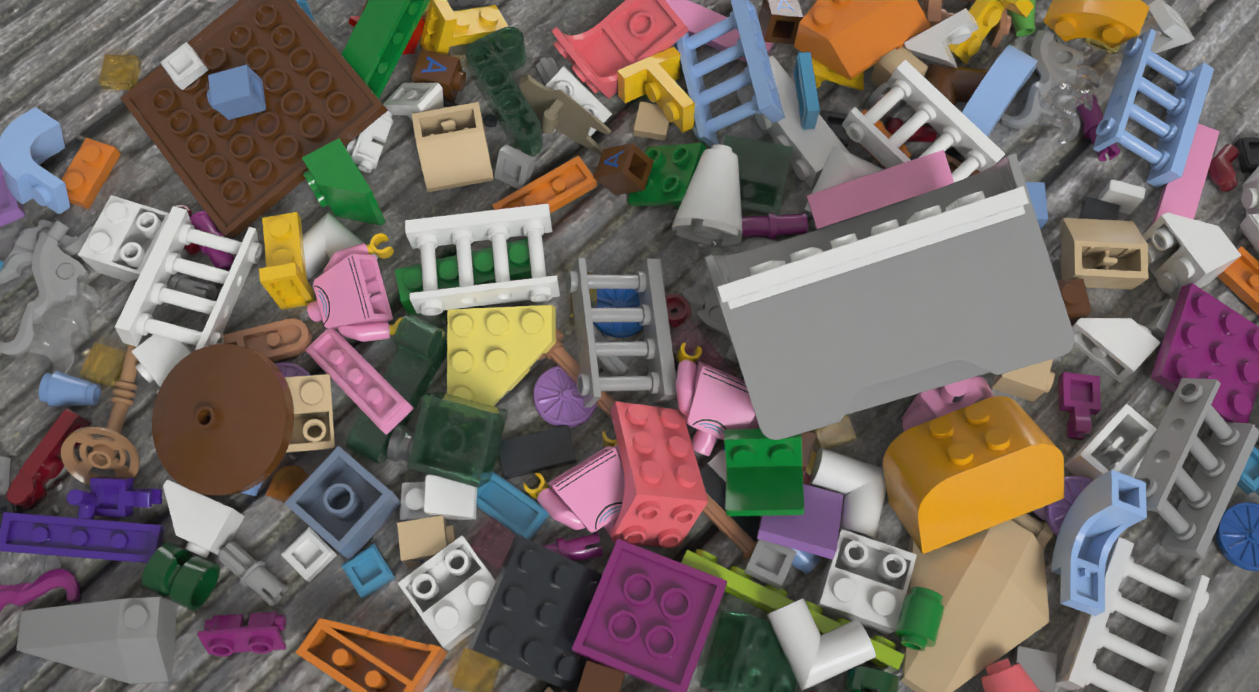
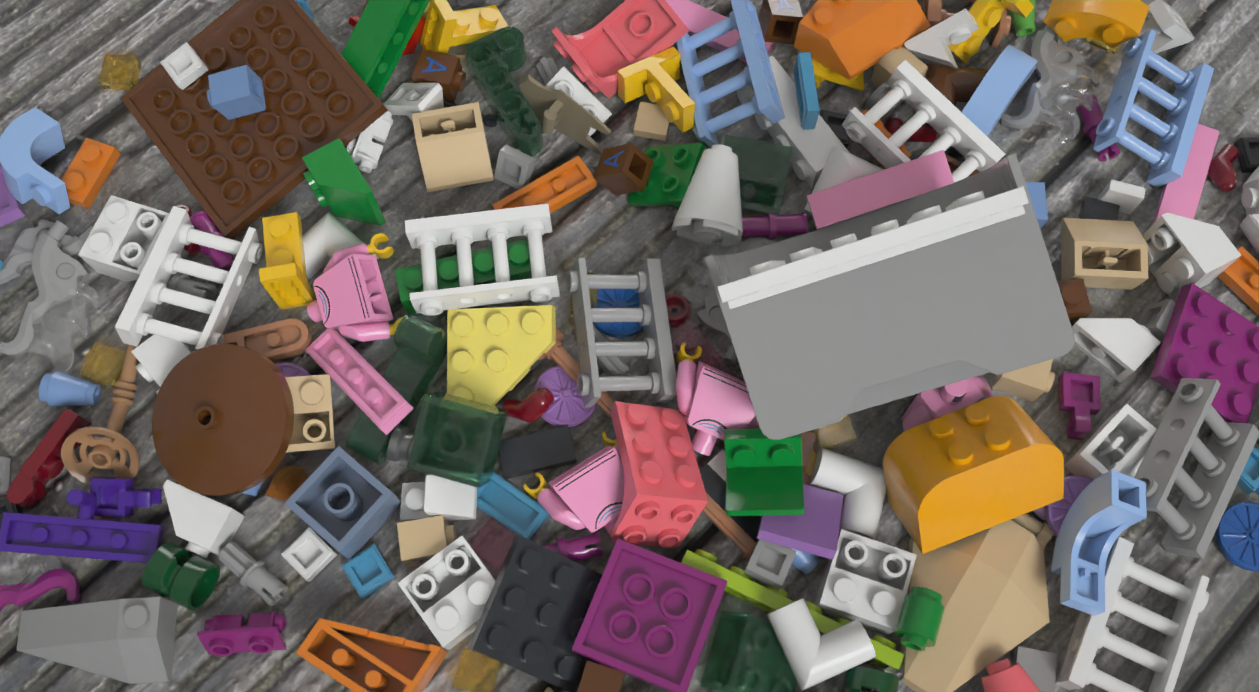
(531, 407): none -> dark red arm

